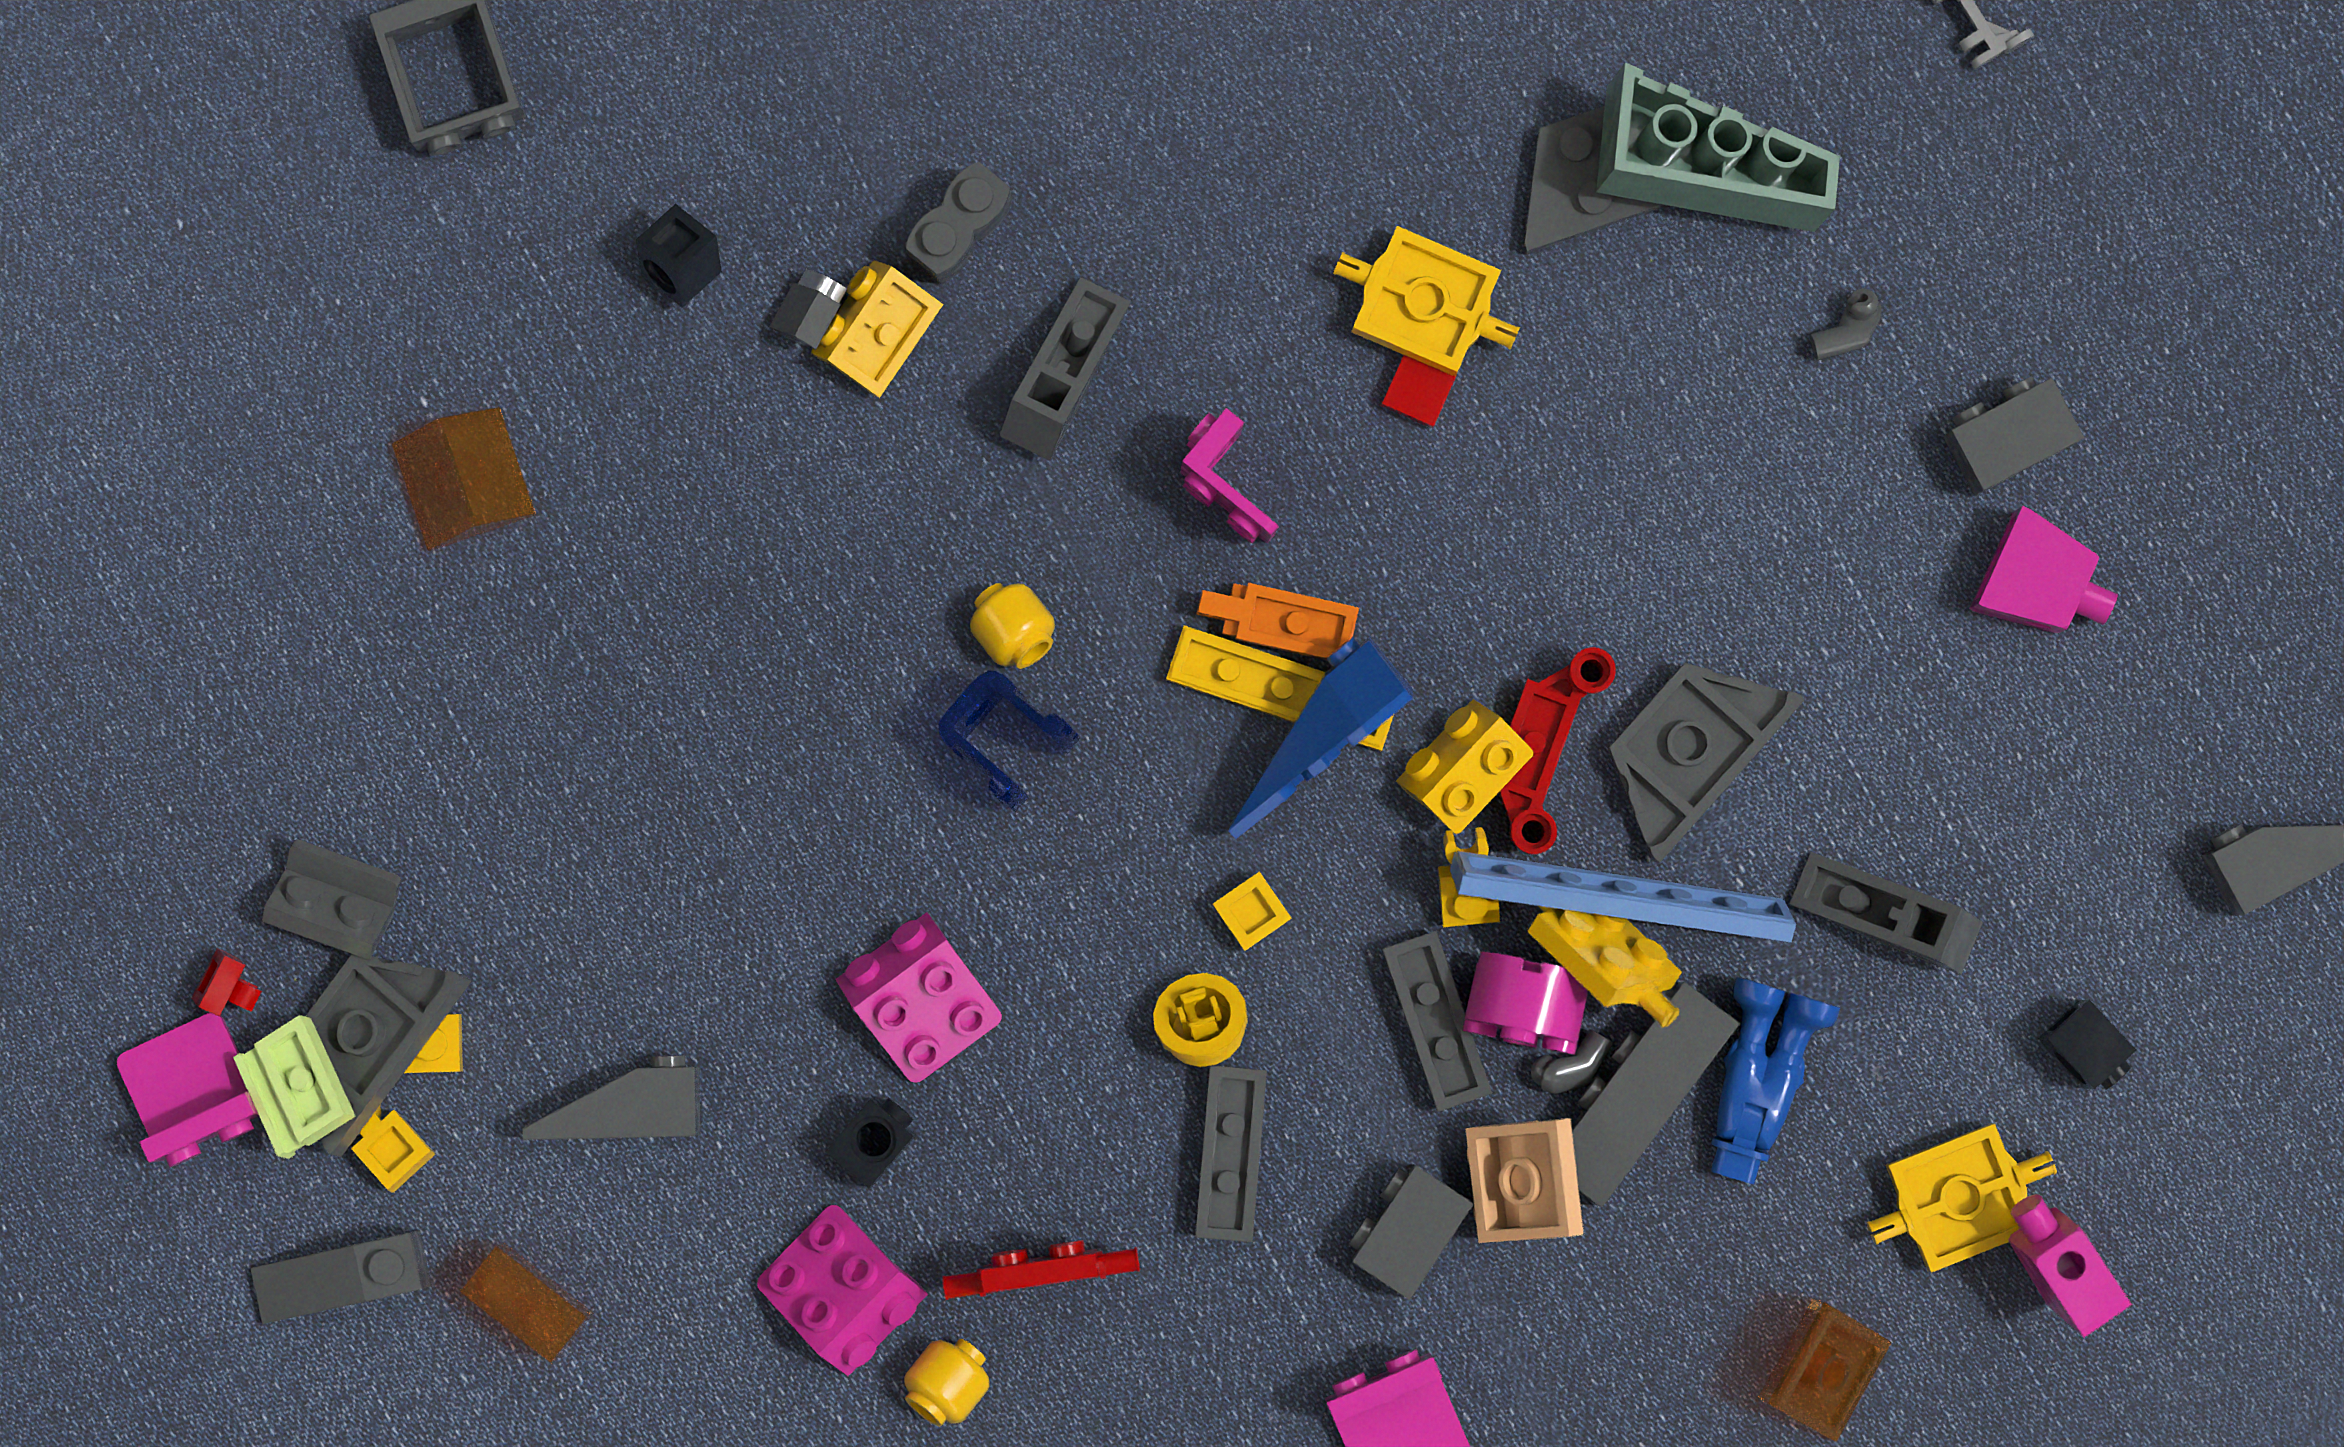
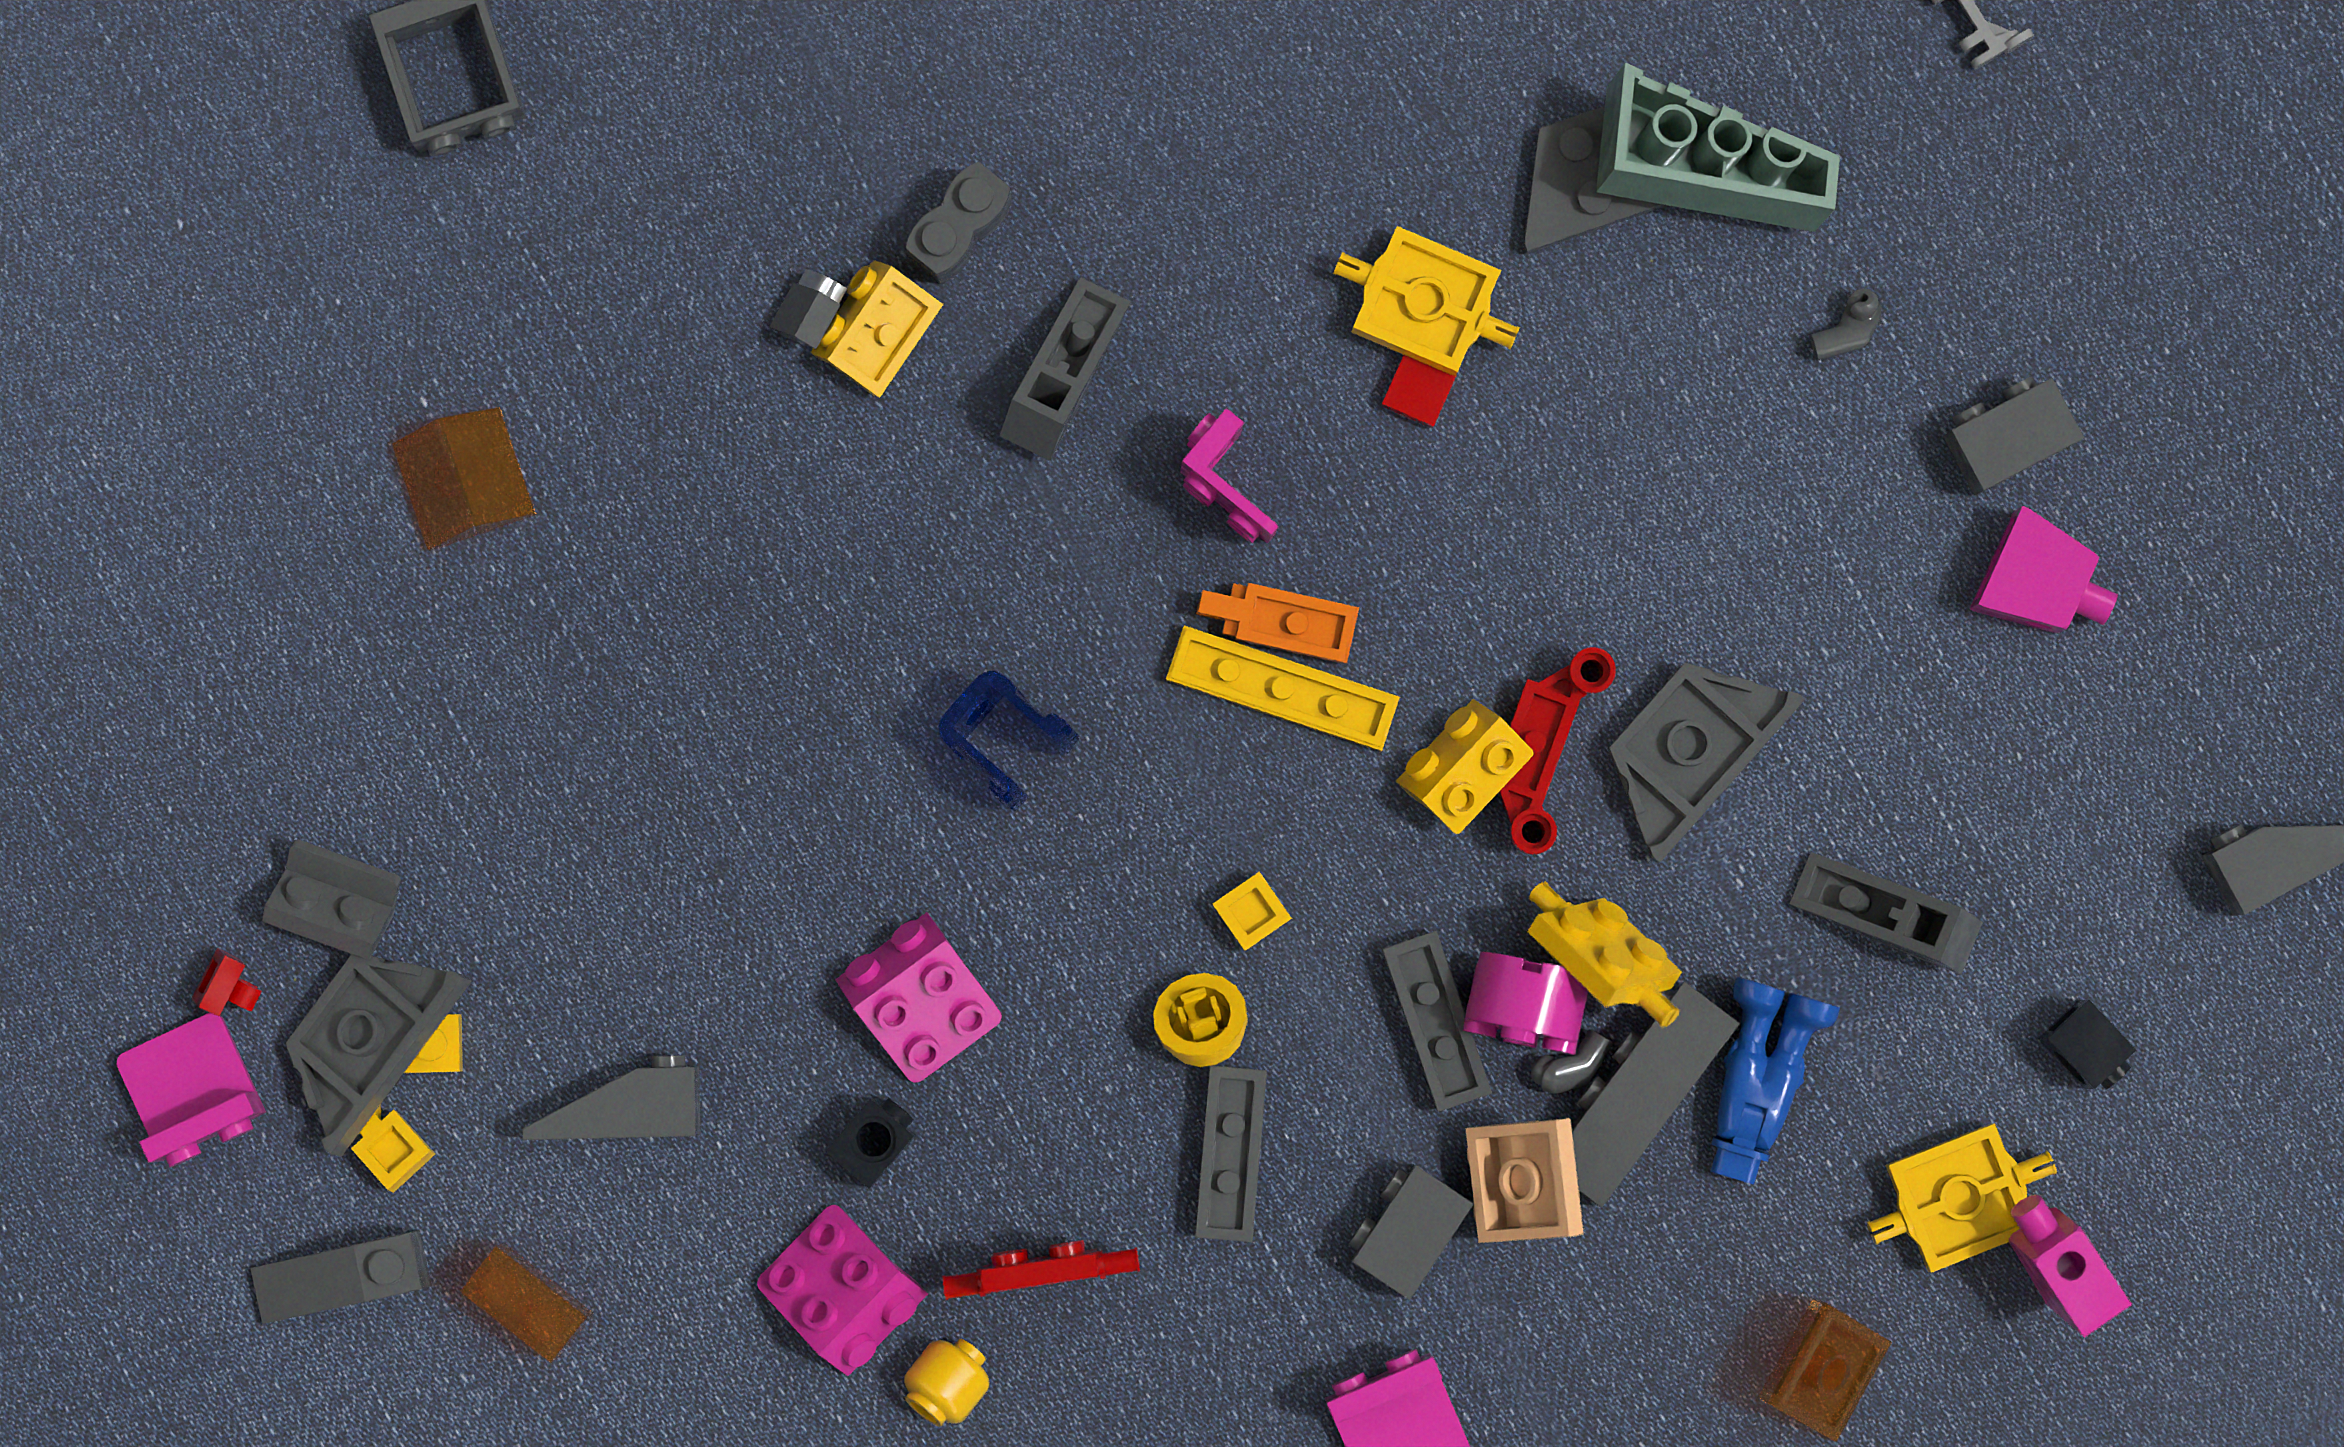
(294, 1086): yellowish green plate -> none
(678, 255): black brick -> none
(1012, 625): yellow head -> none
(1343, 709): blue wedge -> none
(1459, 908): yellow plate -> none
(1622, 896): medium blue tile -> none

